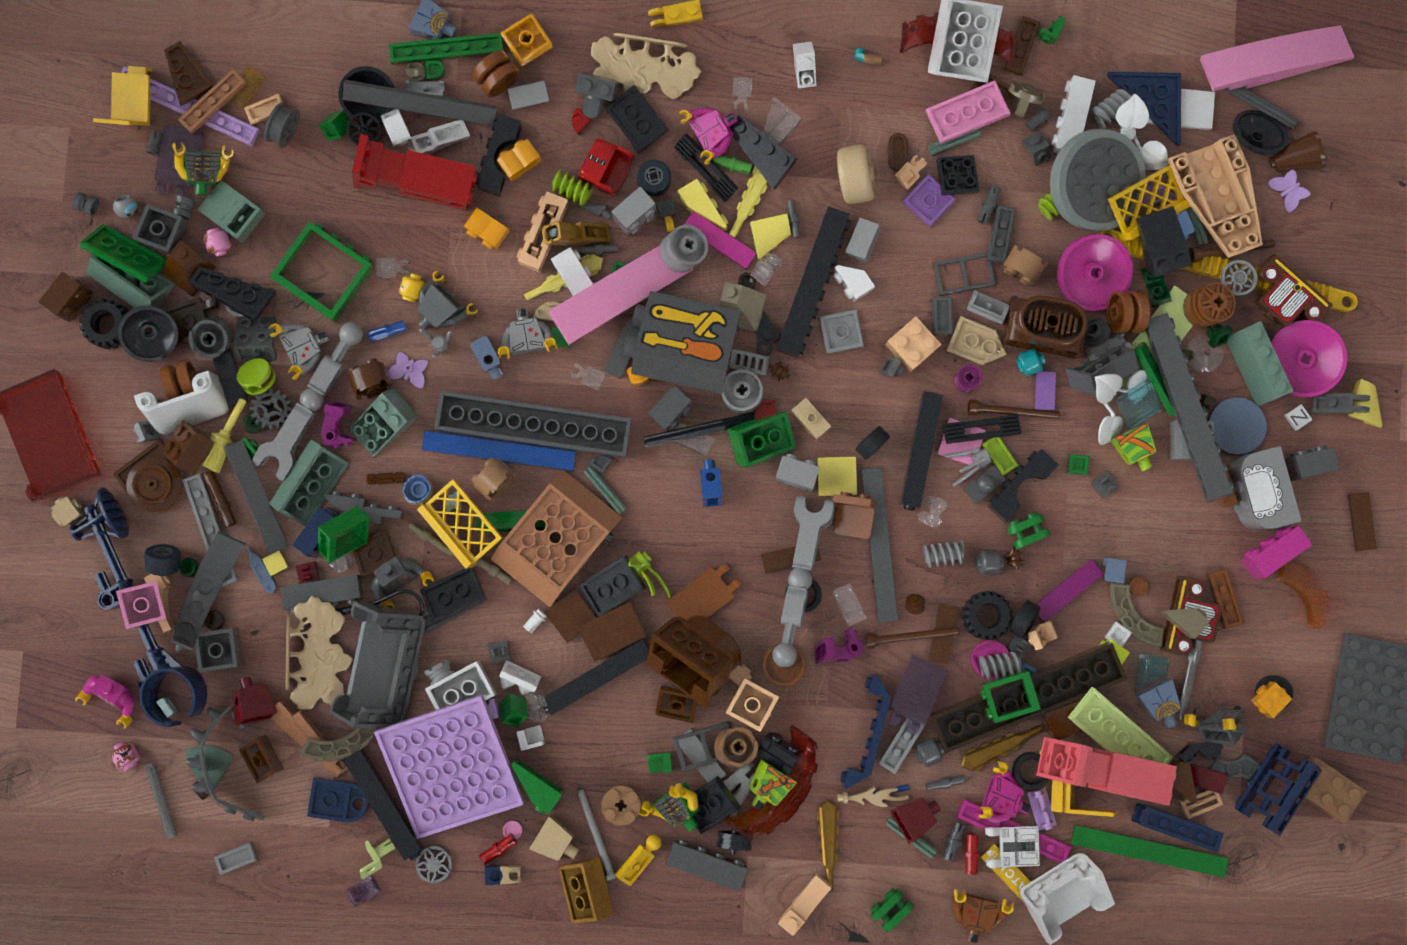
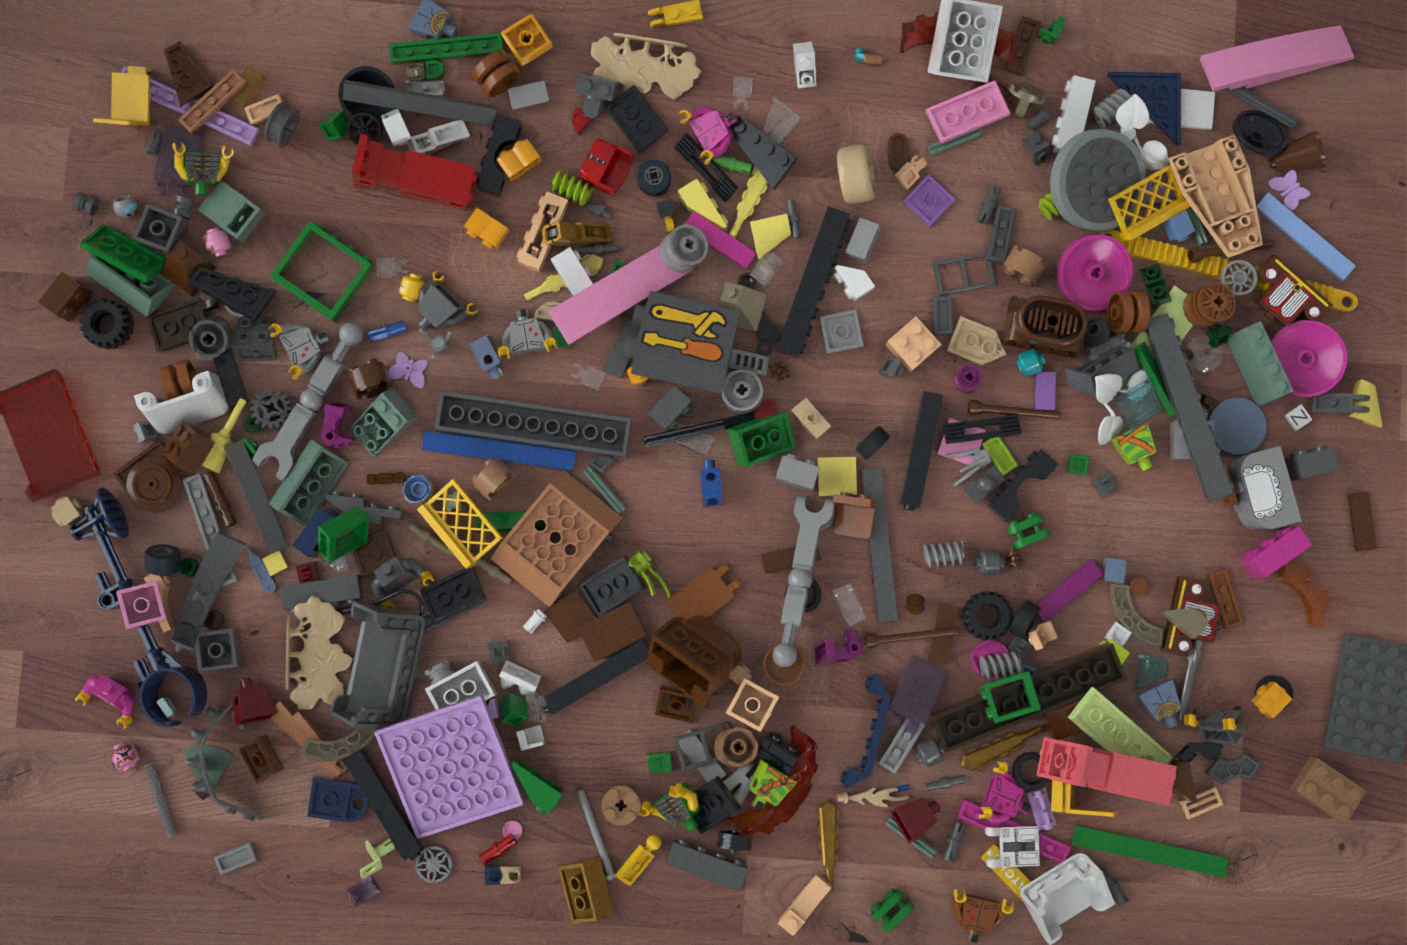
(145, 345): black dish -> none
(256, 376): lime head -> none
(554, 840): tan torso -> none
(634, 212): light grey brick -> none
(932, 517): clear piece -> none
(957, 175): black tile -> none
(971, 854): red pin -> none
(987, 307): light grey hinge -> none
(1114, 888): none -> dark grey pin
(1163, 242): black slope -> none
(1177, 827): dark blue fence -> none
(1208, 778): dark red tile -> none
(1290, 797): dark blue fence -> none
(1305, 237): none -> light blue tile

